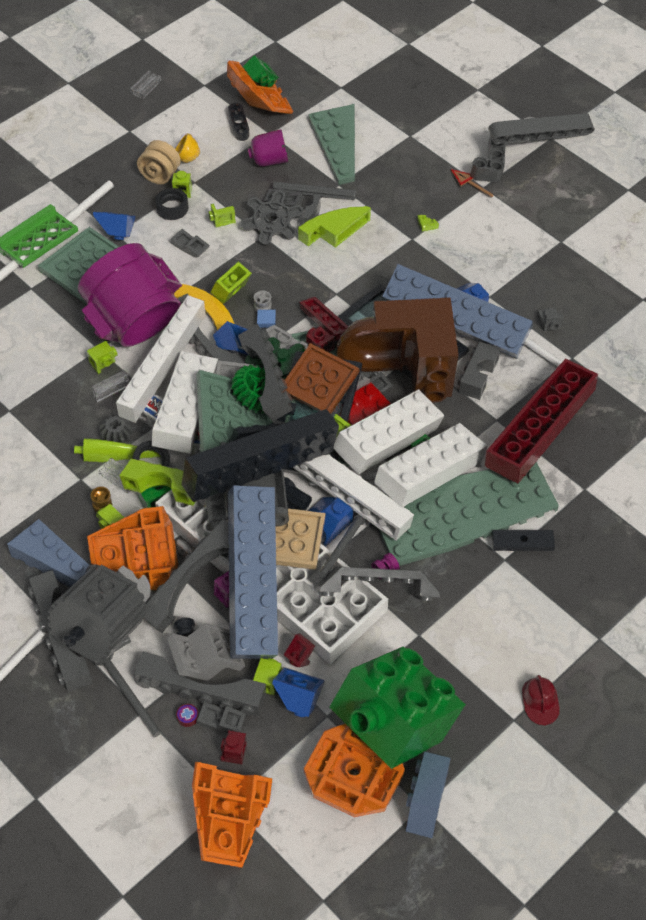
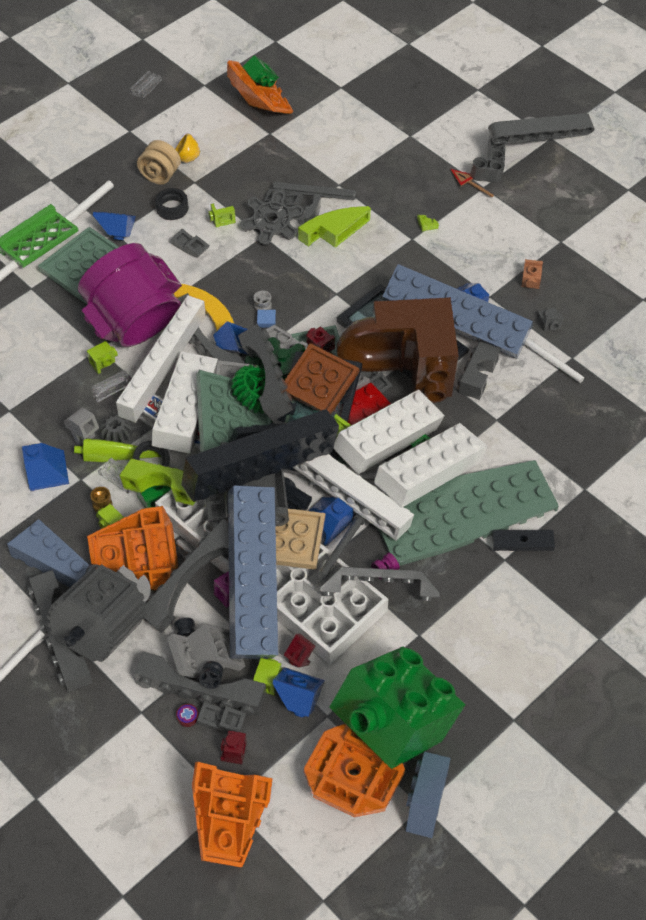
(44, 466): none -> blue slope
(82, 425): none -> light grey brick
(148, 721): dark grey bar -> none
(182, 180): lime brick -> none
(207, 678): none -> black wheel
(231, 282): lime brick -> none
(238, 126): black beam -> none
(267, 149): magenta cylinder -> none
(323, 316): dark red plate -> none
(337, 138): sand green wing -> none
(532, 274): none -> nougat brick
(540, 420): dark red brick -> none
(540, 700): dark red piece -> none

